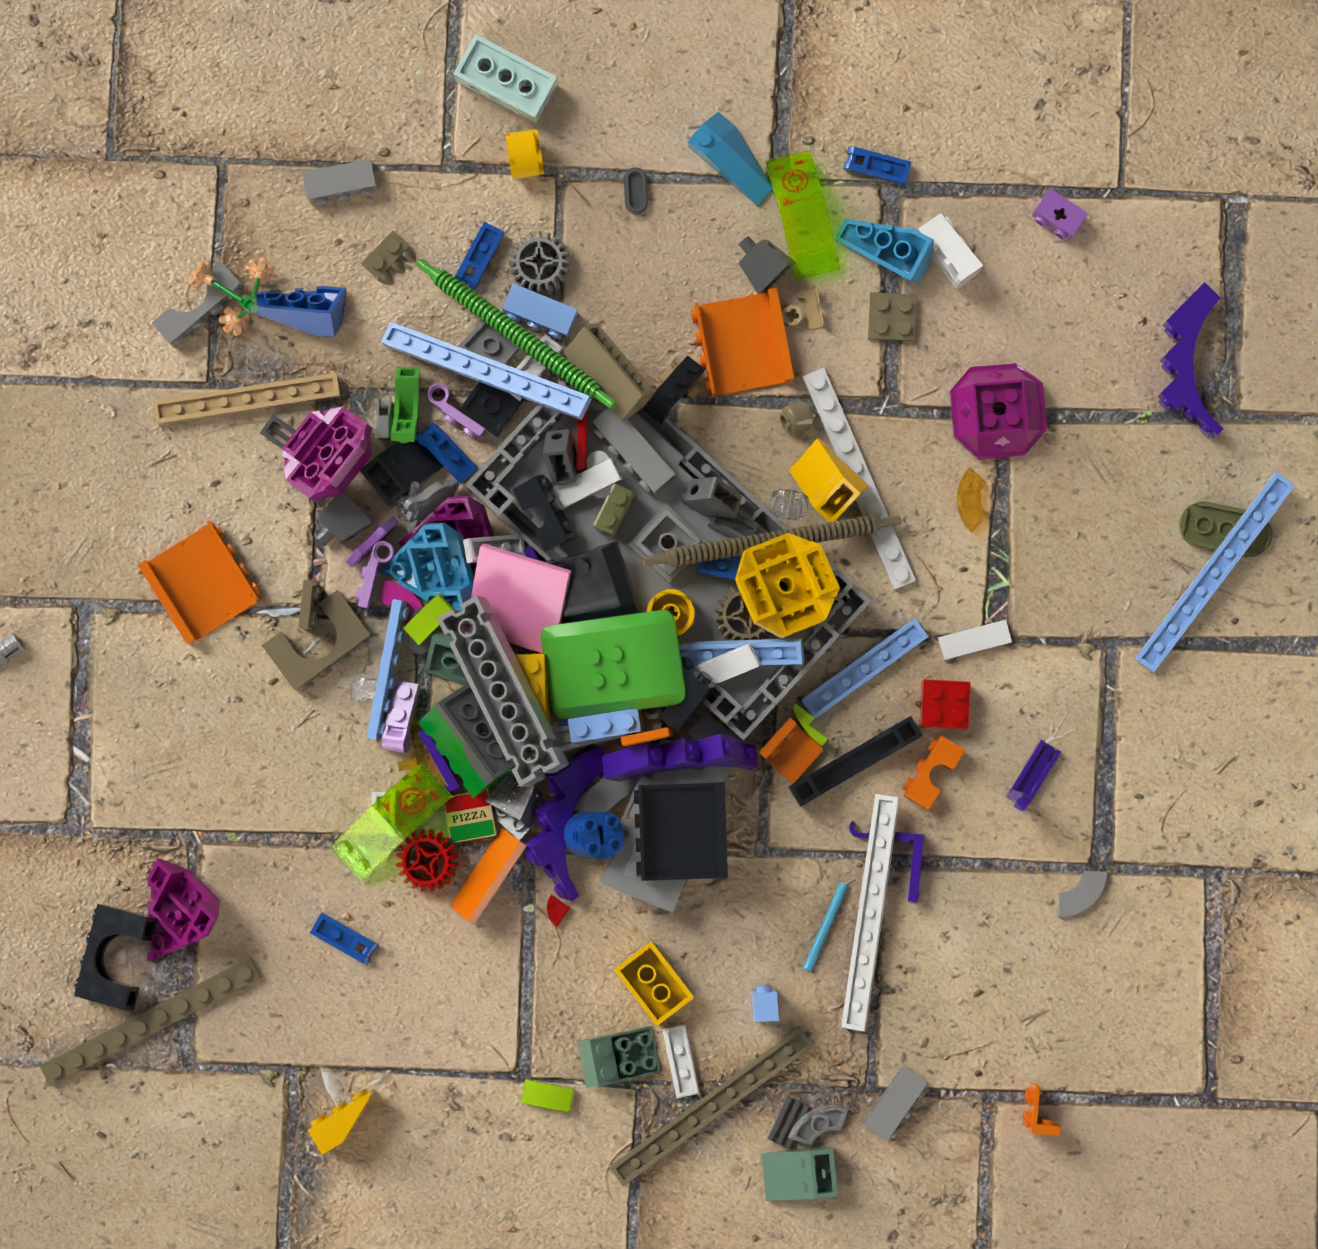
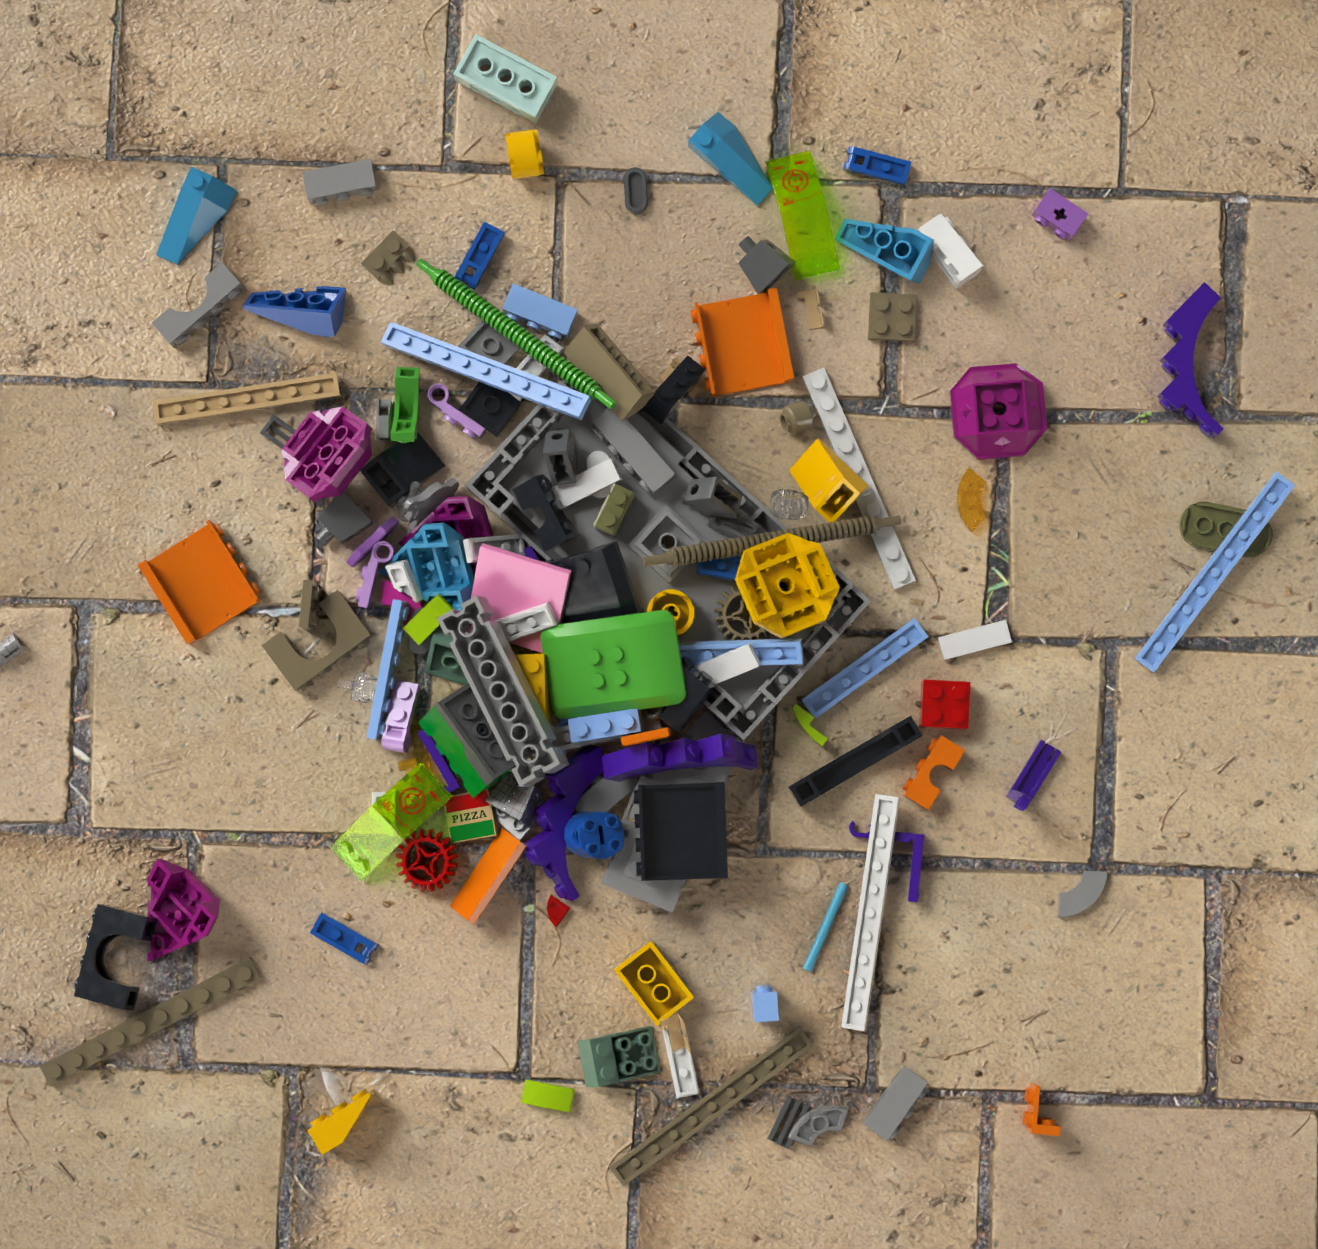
(197, 209): none -> dark azure wedge
(235, 318): light nougat plant -> none
(403, 579): none -> white tile
(447, 452): blue plate -> none
(528, 621): none -> white tile
(549, 262): light grey gear -> none
(582, 431): red tile -> none
(675, 1036): none -> tan piece
(791, 751): orange bracket -> none
(796, 322): tan bush -> none
(800, 1174): sand green slope -> none

